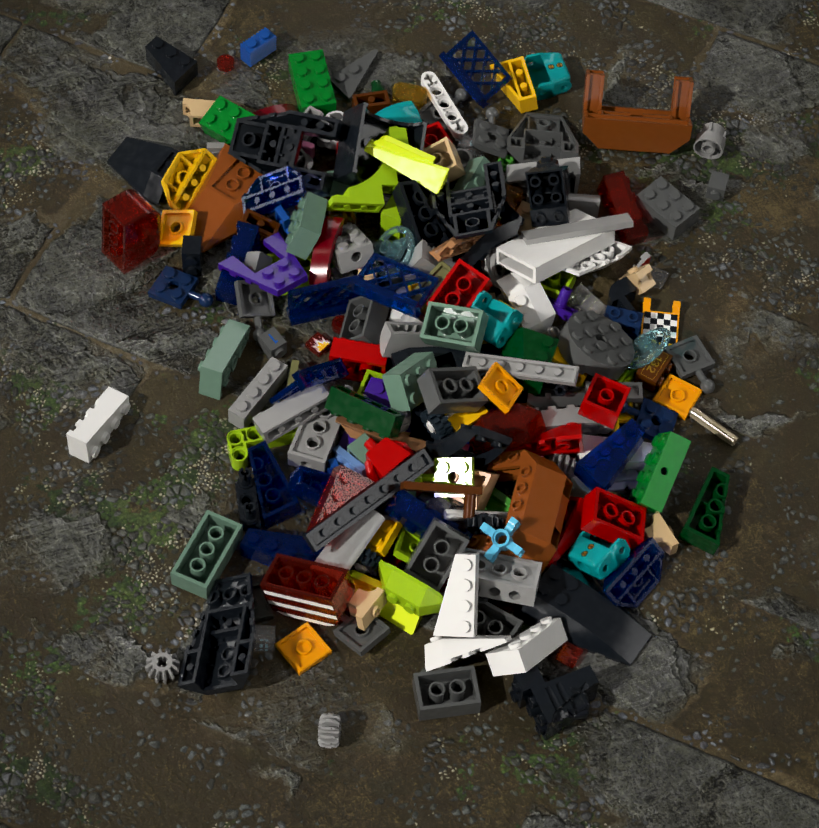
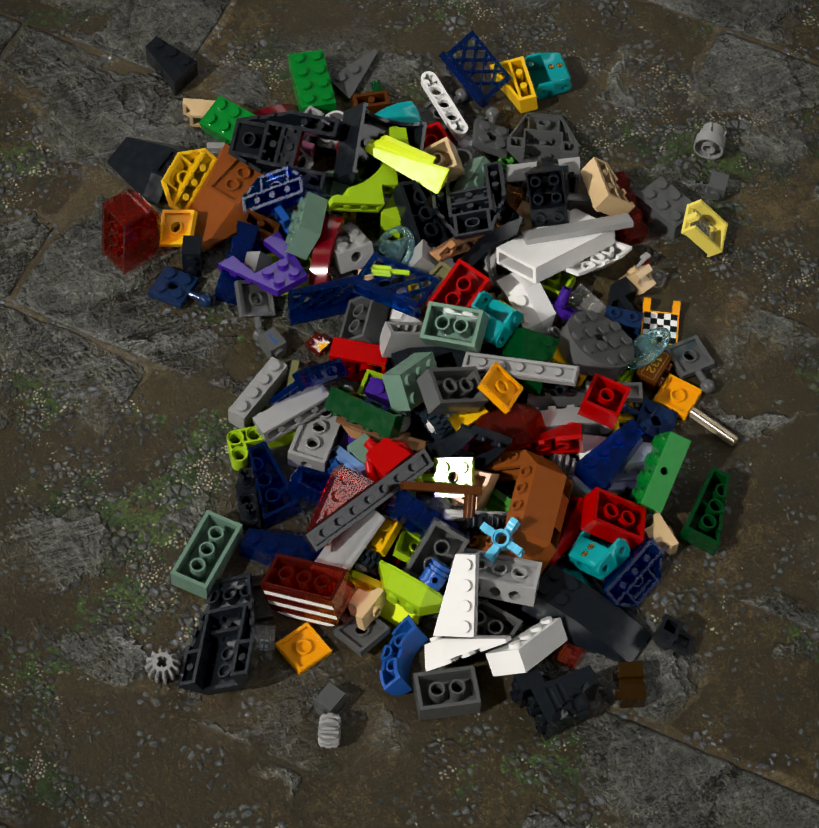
(97, 425): white wedge -> none
(222, 358): sand green wedge -> none
(225, 63): clear red tile -> none
(258, 47): blue brick -> none
(329, 700): none -> dark grey brick
(337, 323): clear red tile -> none
(387, 271): none -> lime axle
(398, 656): none -> blue brick
(409, 92): clear yellow brick -> none
(435, 574): none -> blue piece
(603, 189): none -> tan wedge
(630, 685): none -> dark brown brick
(636, 127): dark orange wedge -> none
(669, 635): none -> black brick
(704, 227): none -> light yellow window

